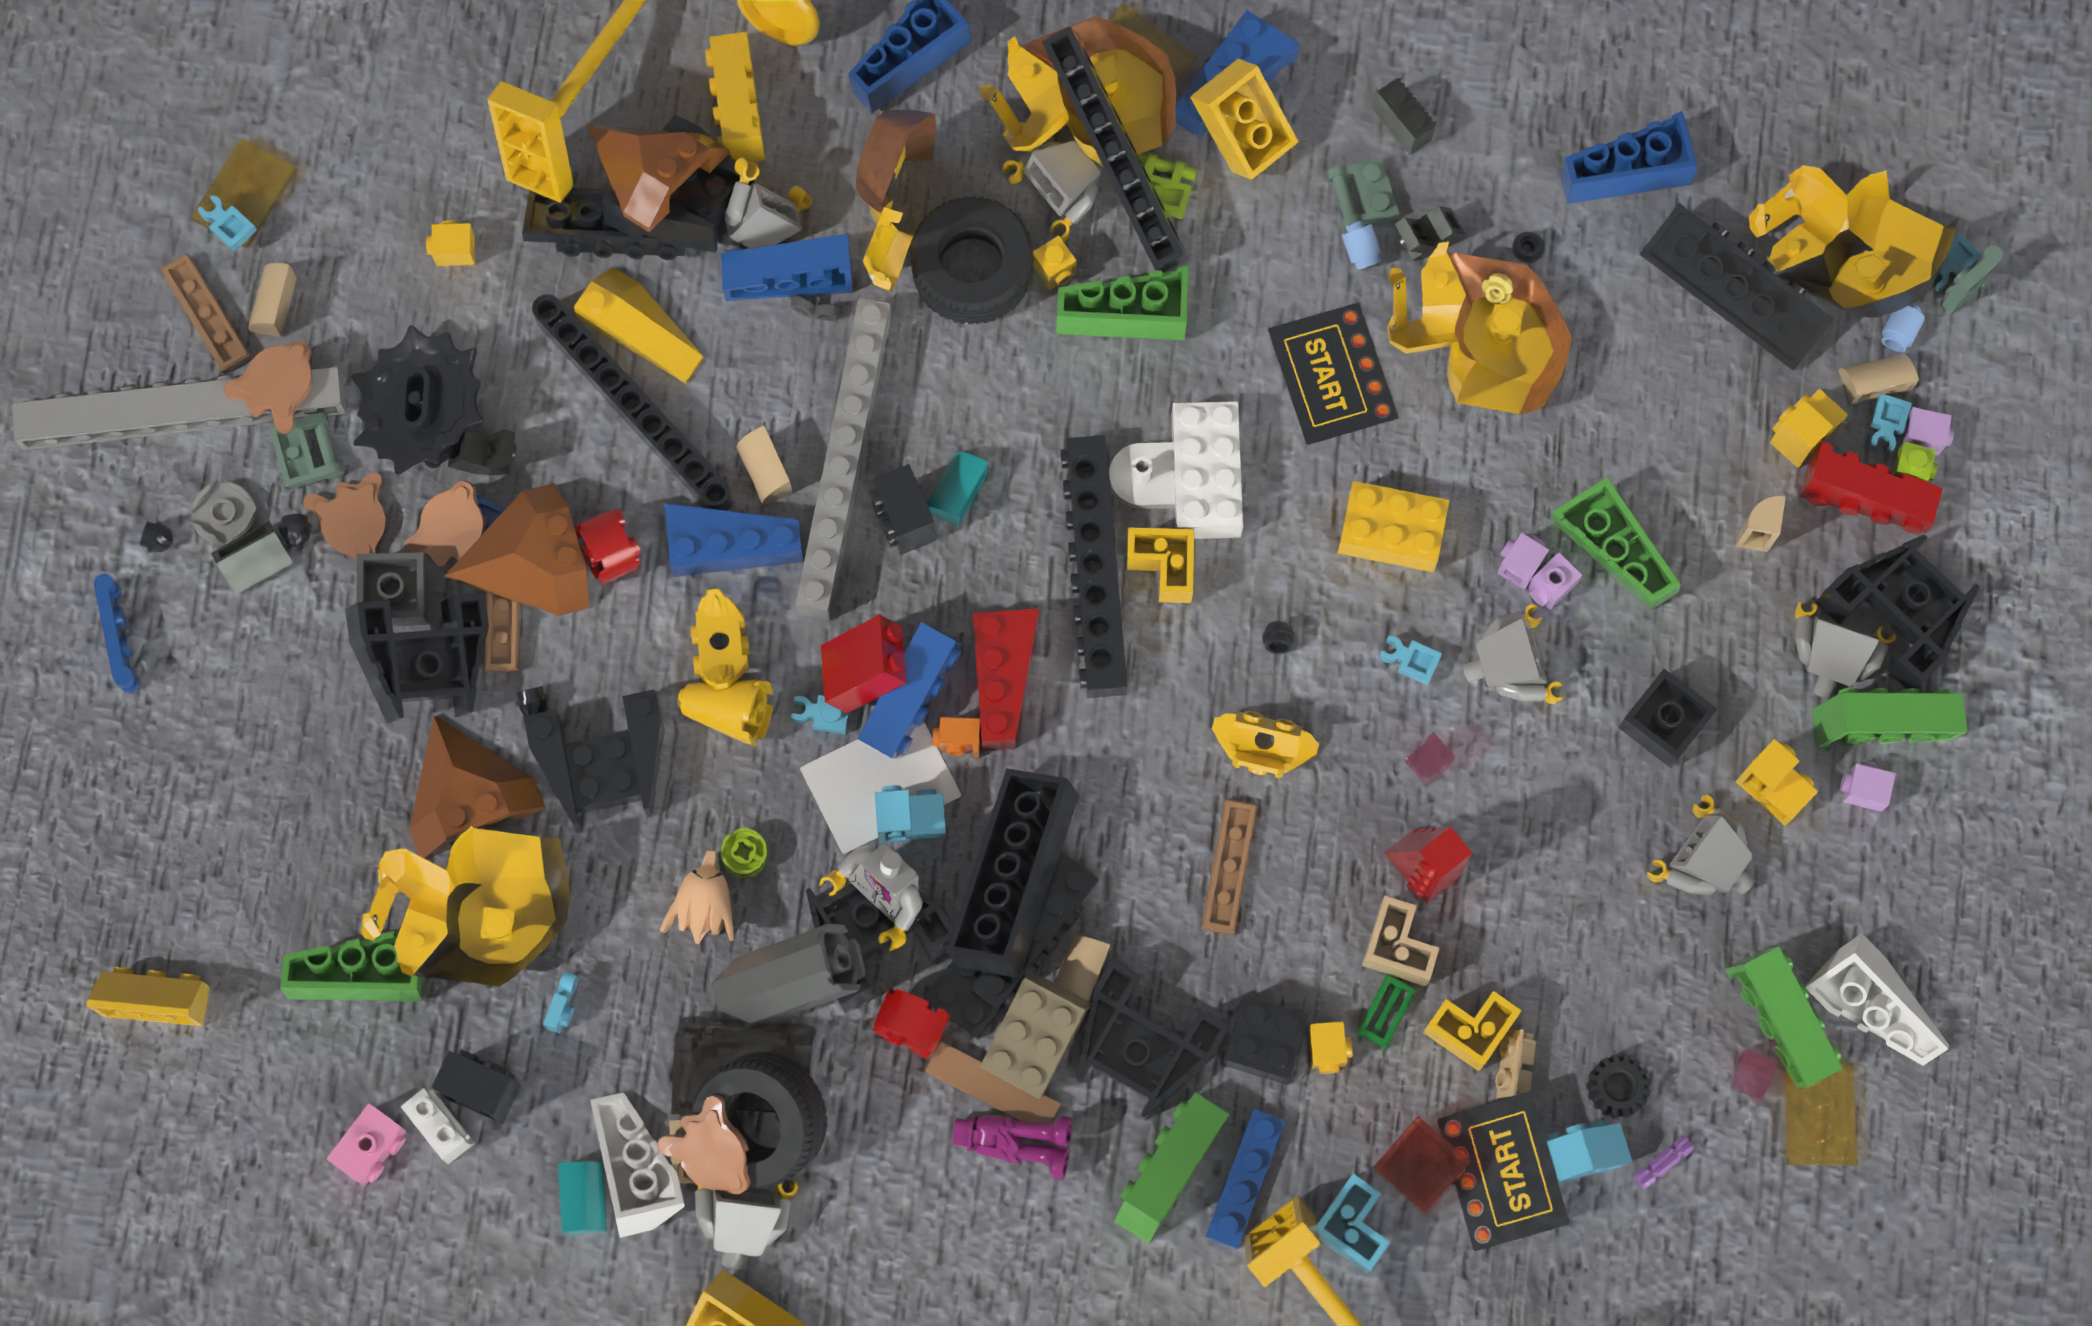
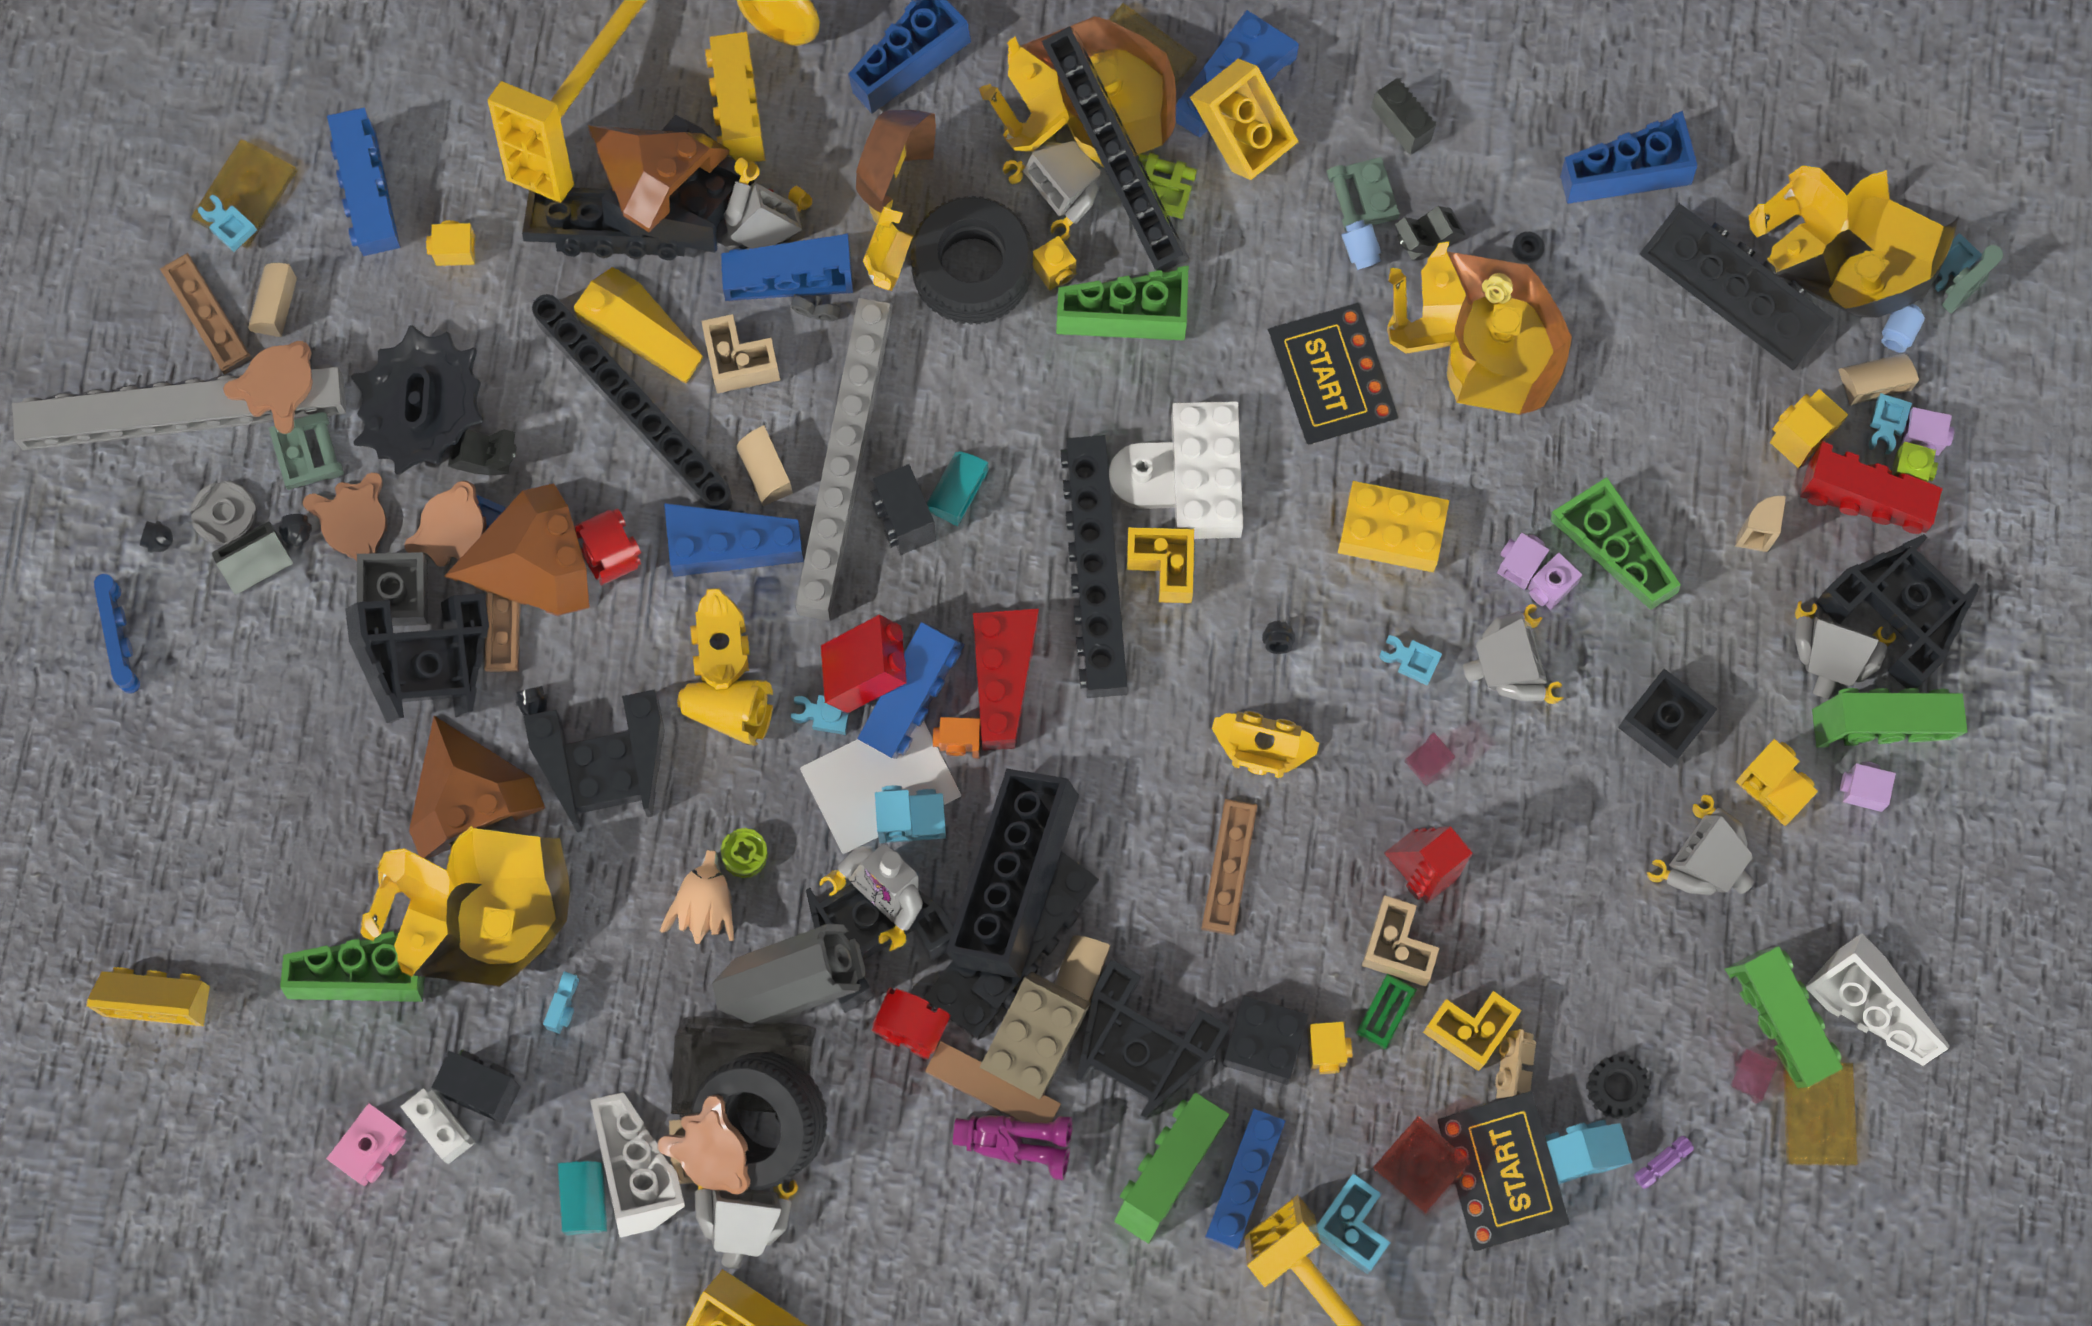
(363, 181): none -> blue wedge
(737, 364): none -> tan brick

